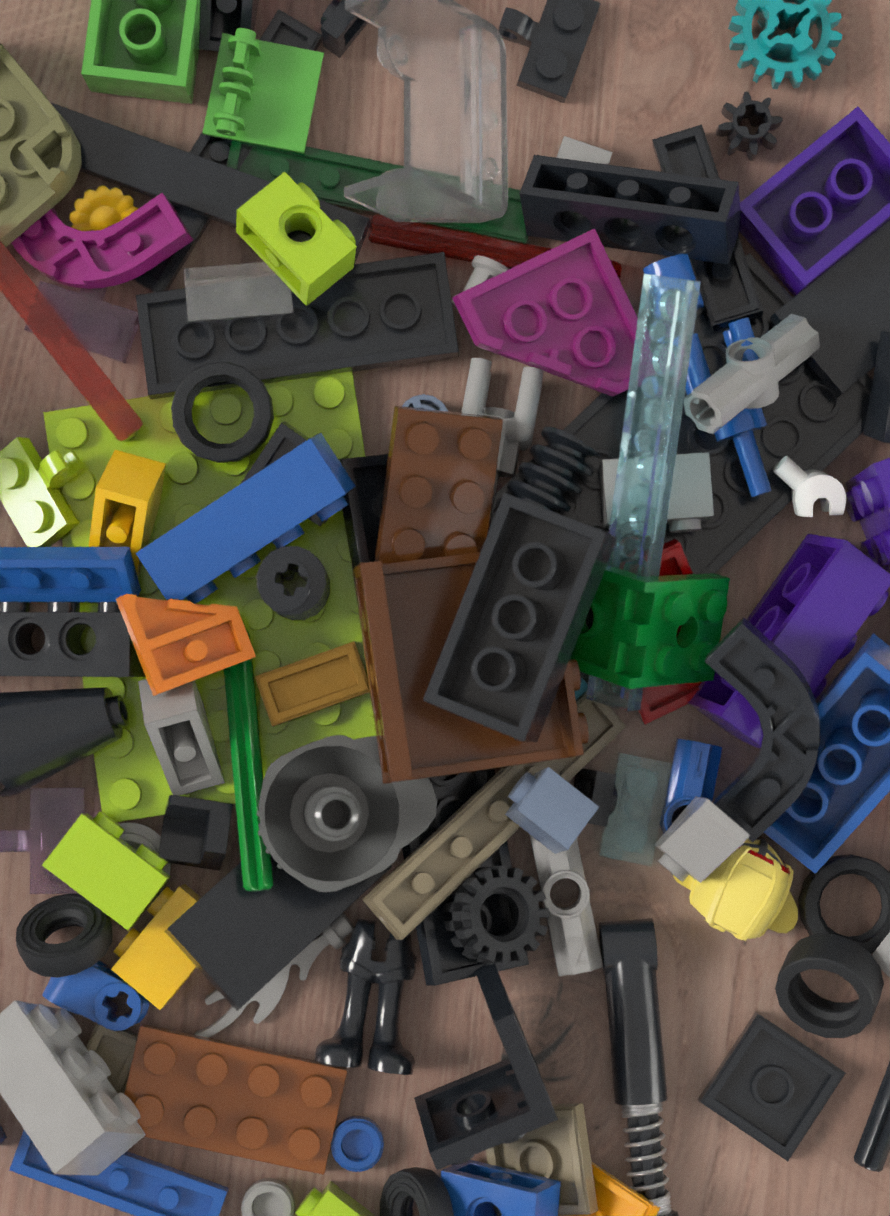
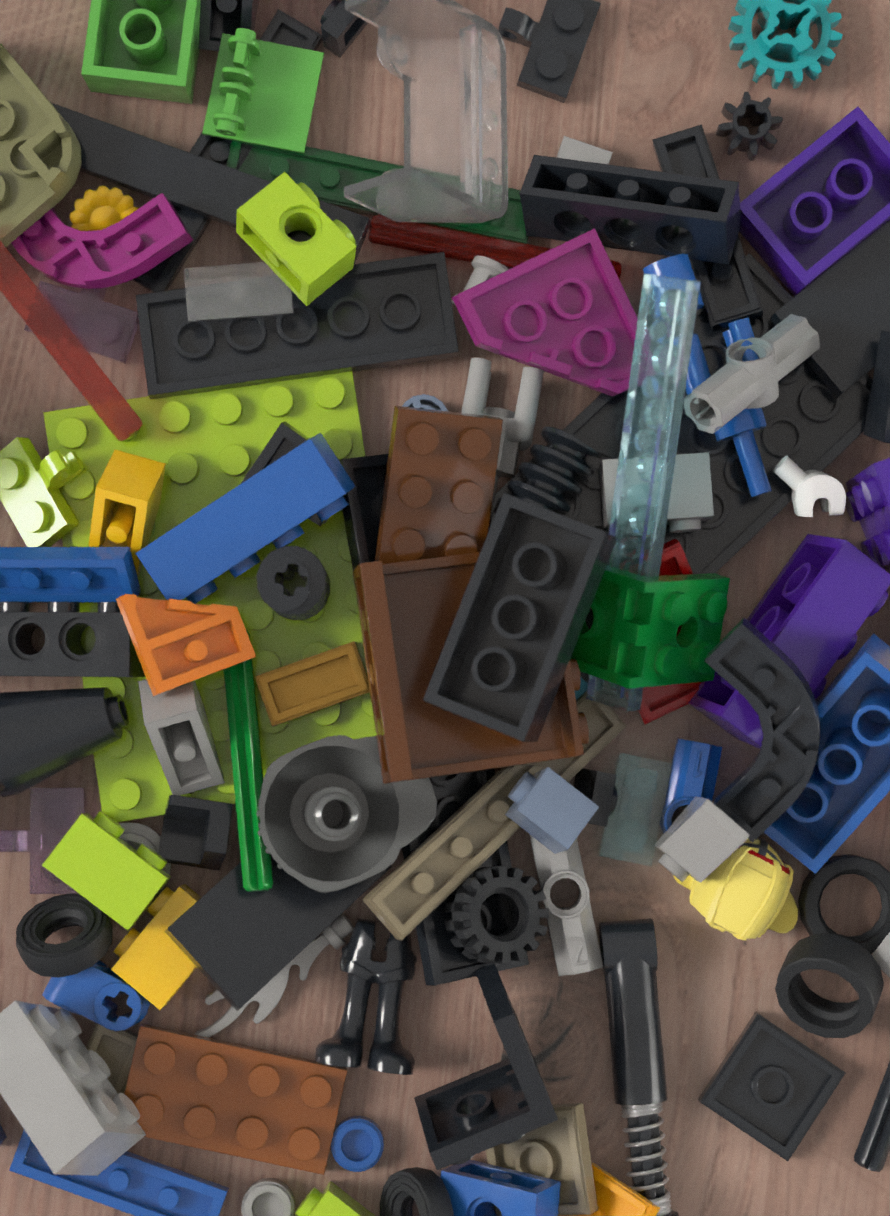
(183, 404): black tyre -> none

